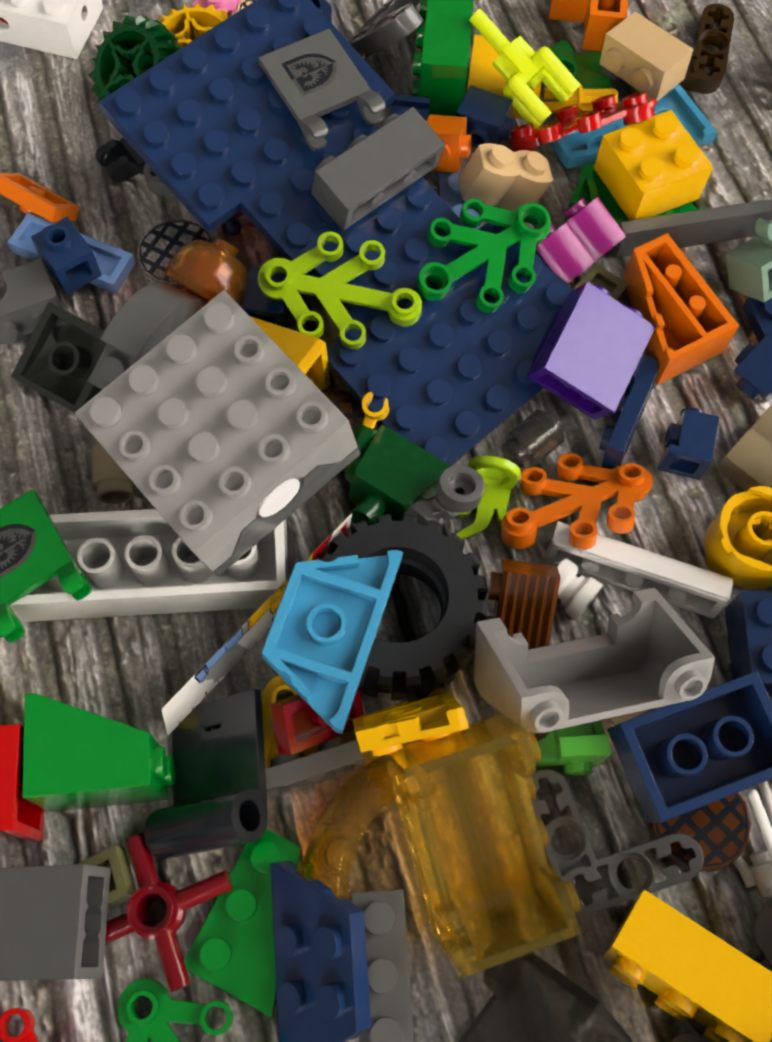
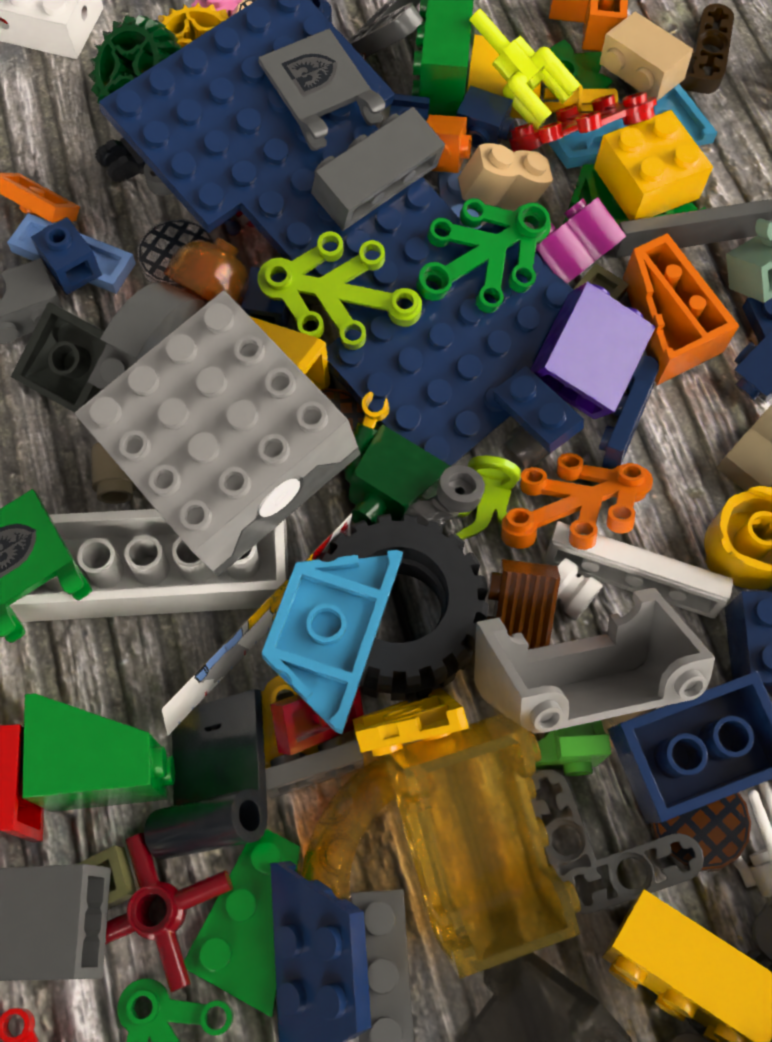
(538, 409): none -> dark blue plate
(690, 444): dark blue brick -> none

